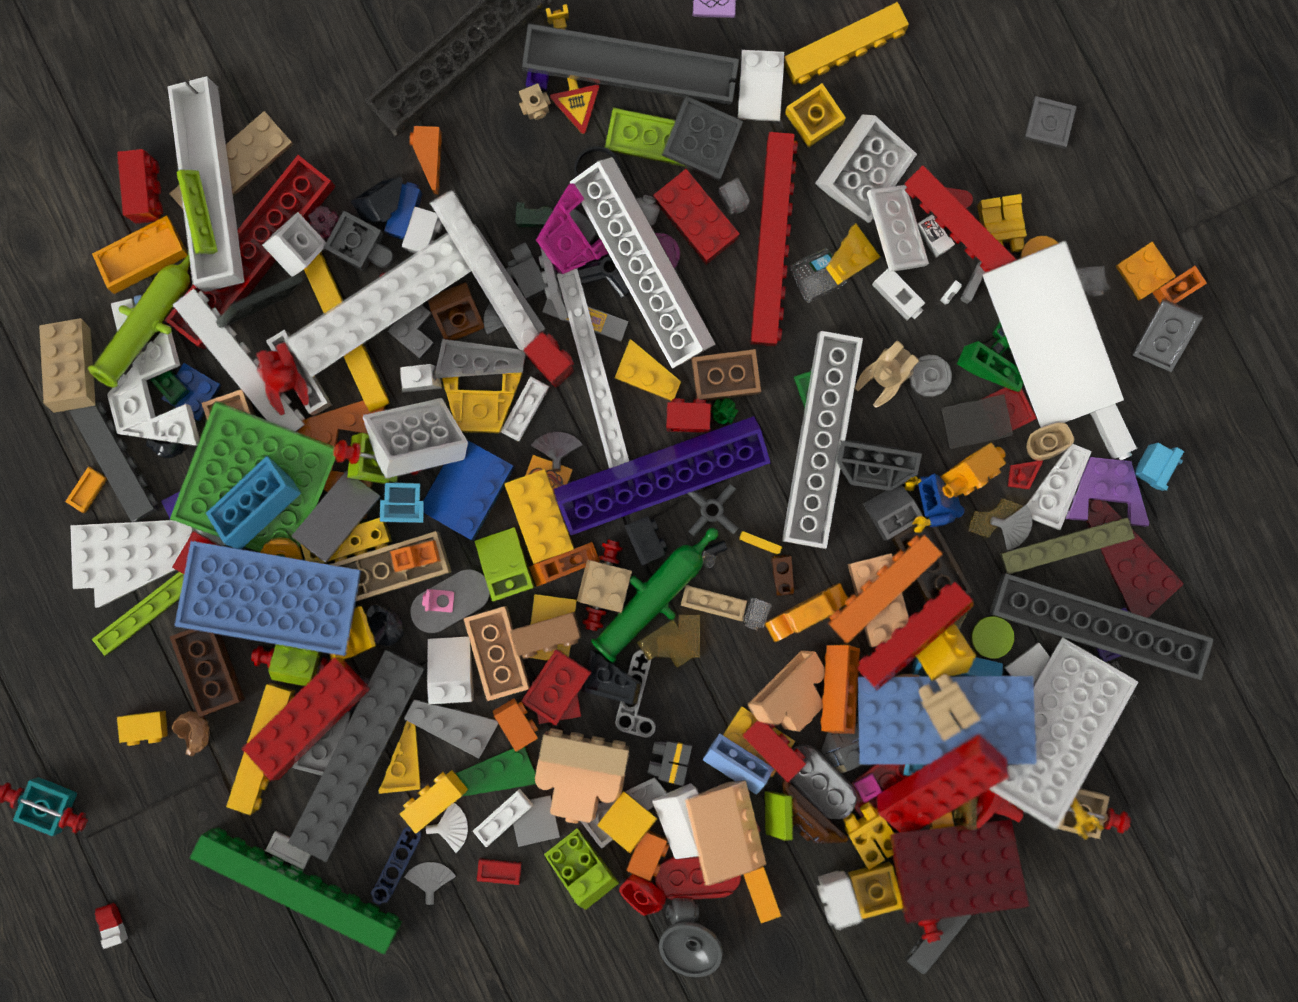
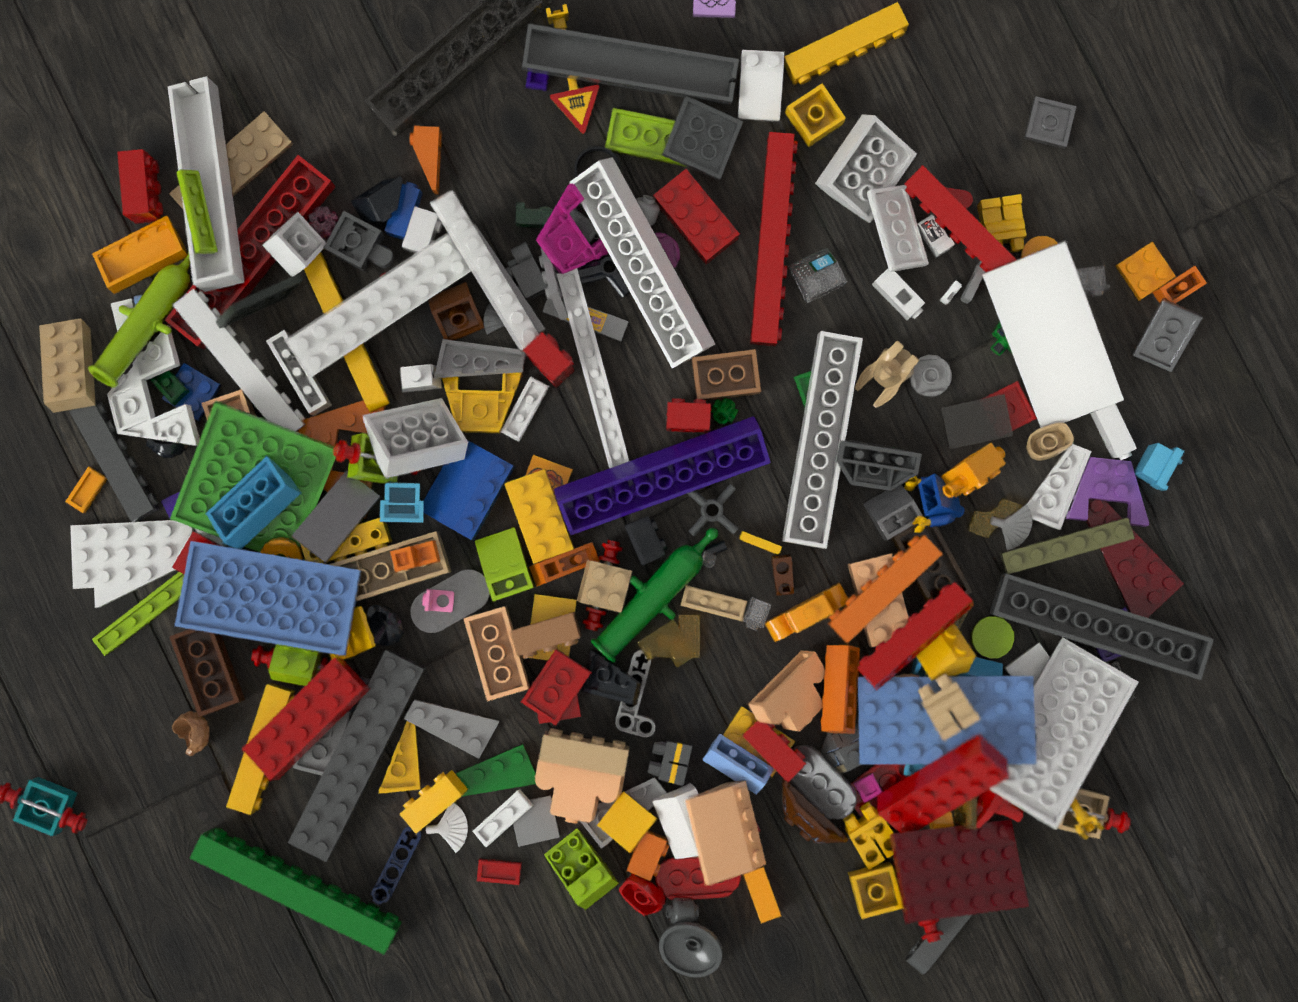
(110, 925): leg -> none
(142, 726): yellow brick -> none
(280, 375): red piece -> none
(282, 849): white tile -> none
(407, 331): flat silver plate -> none
(429, 877): light grey hand -> none
(450, 670): white slope -> none
(515, 724): orange brick -> none
(534, 102): tan brick -> none
(556, 446): flat silver hand -> none
(644, 372): yellow wing -> none
(734, 196): clear brick -> none
(778, 815): lime tile -> none
(840, 900): white brick -> none
(851, 256): yellow wing -> none
(990, 366): green slope -> none
(1023, 474): red piece -> none

